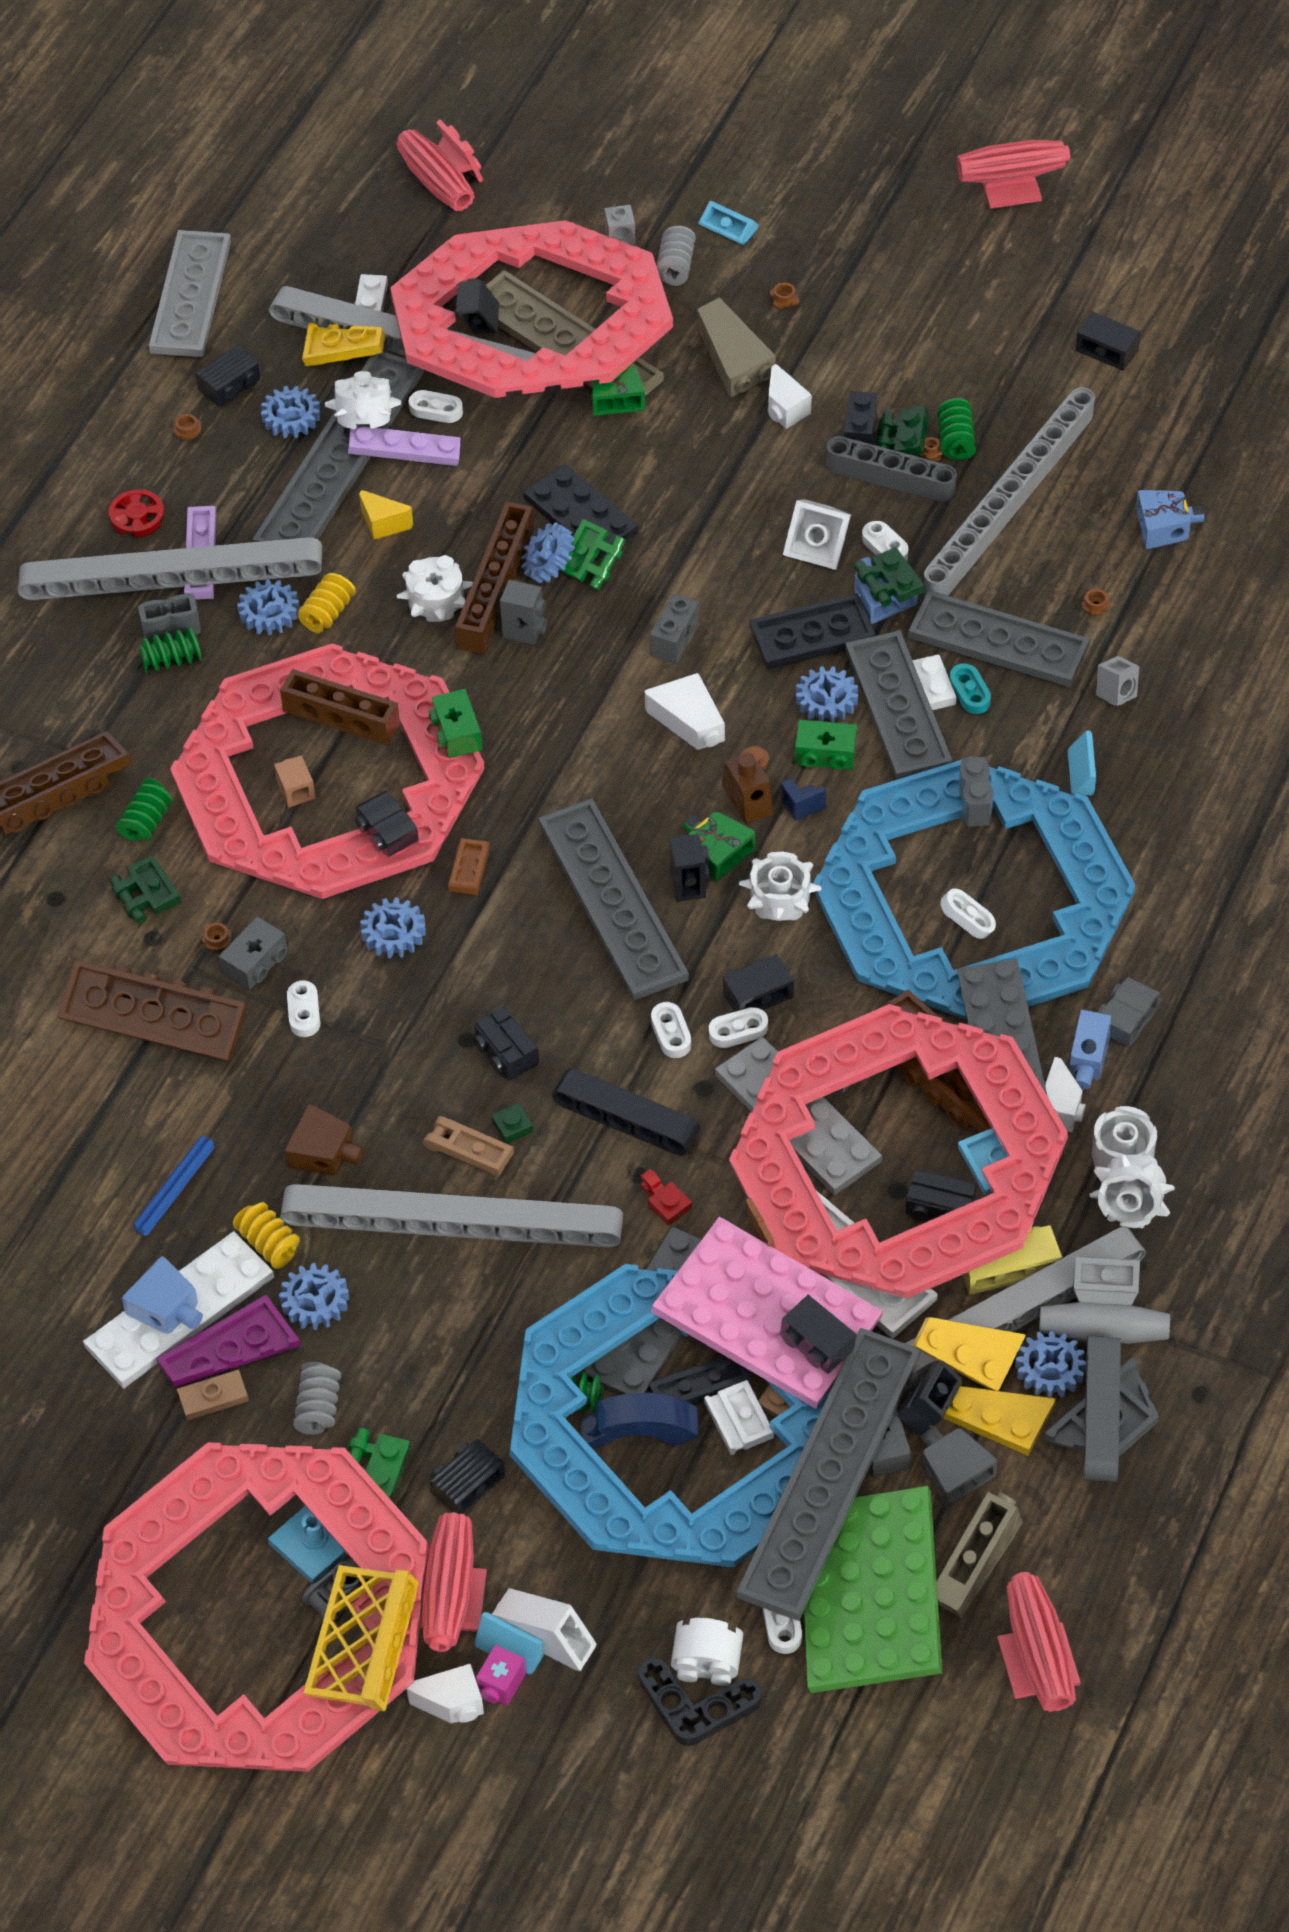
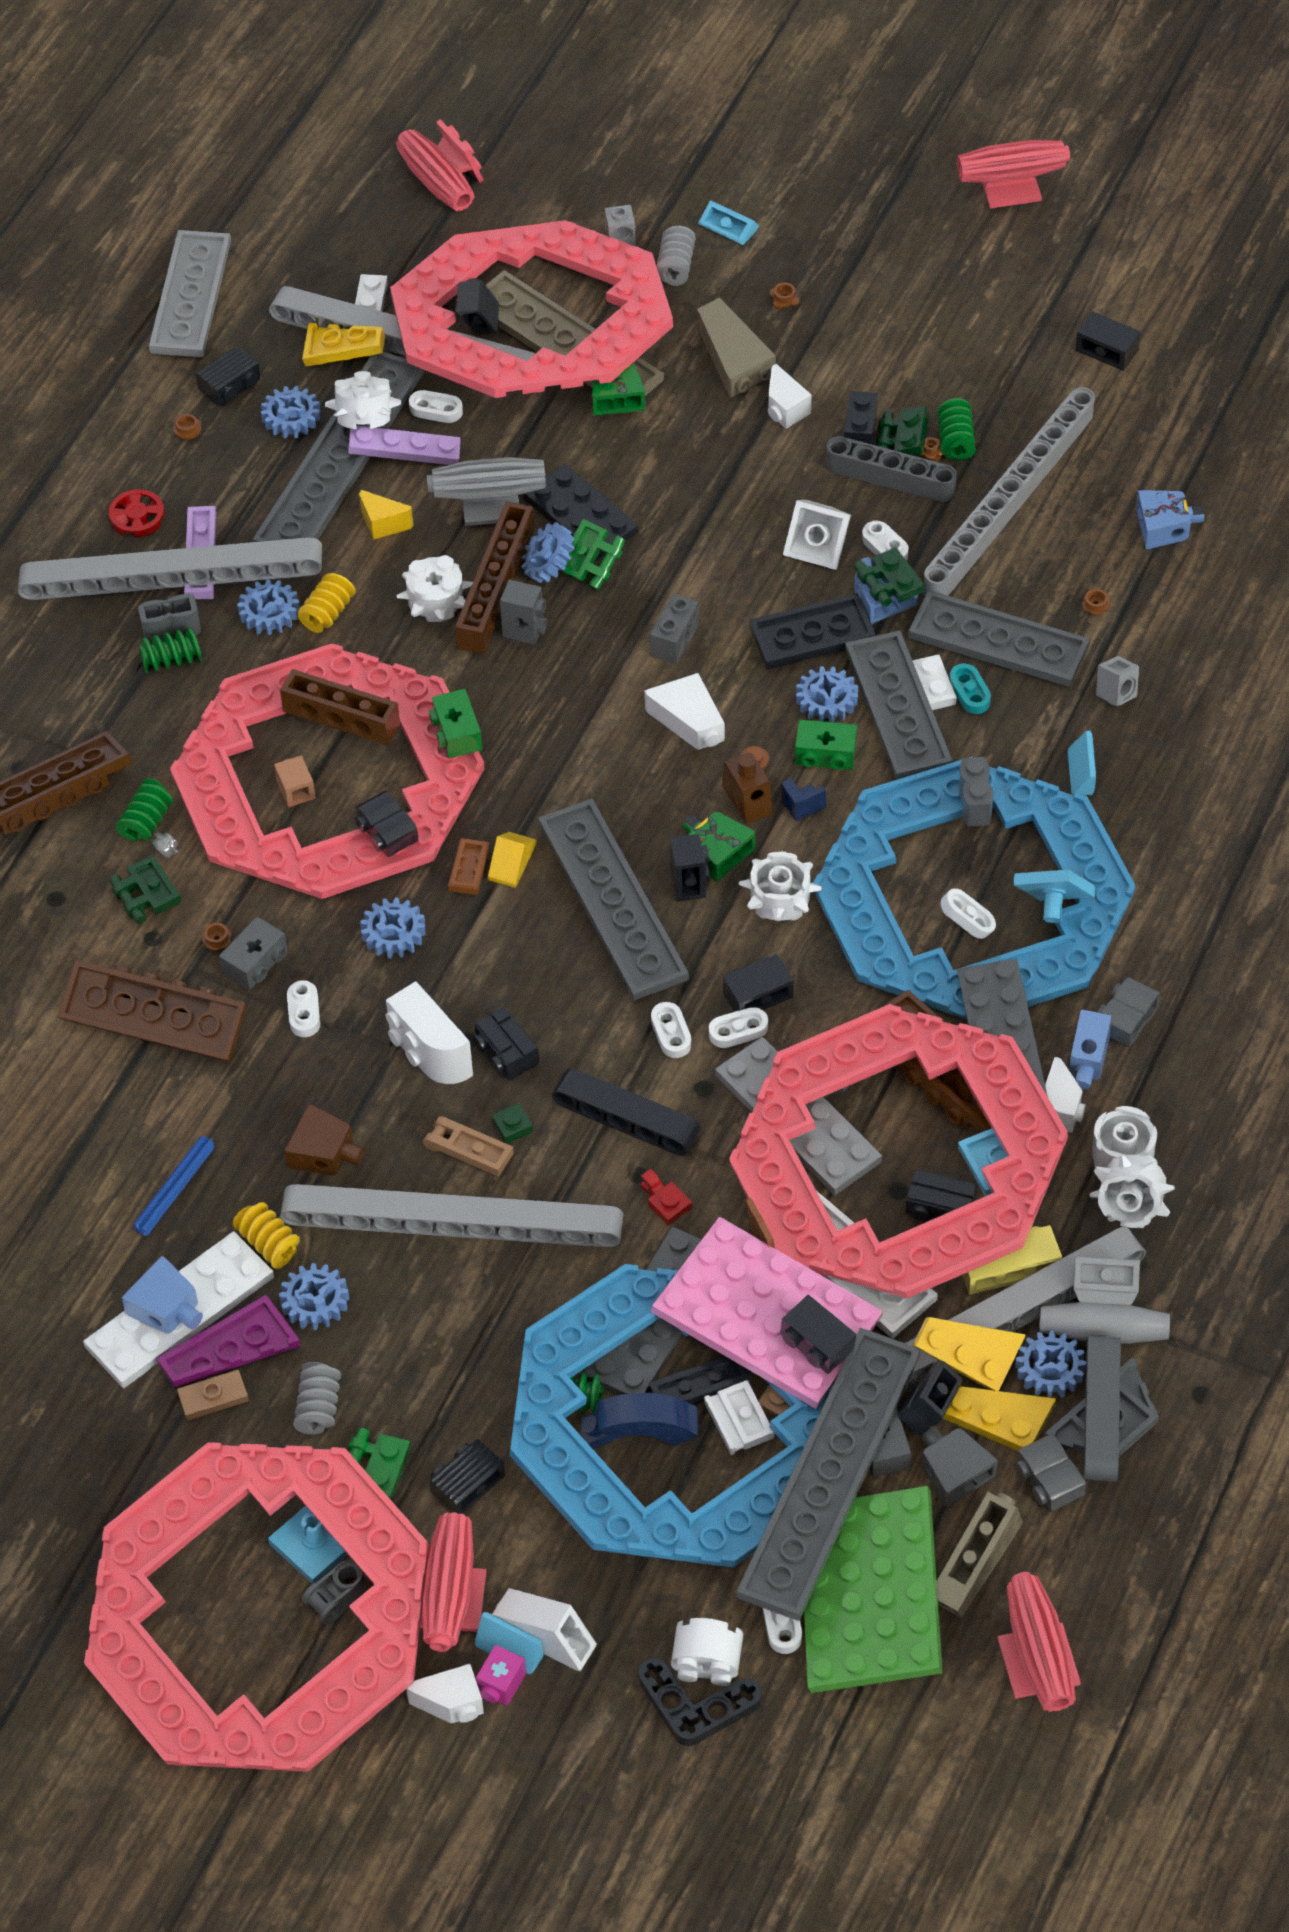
(165, 844): none -> clear plate
(388, 1635): yellow fence -> none
(428, 1036): none -> white brick
(487, 485): none -> light grey plate
(510, 858): none -> yellow slope
(1050, 1472): none -> dark grey brick
(1053, 888): none -> medium azure tile

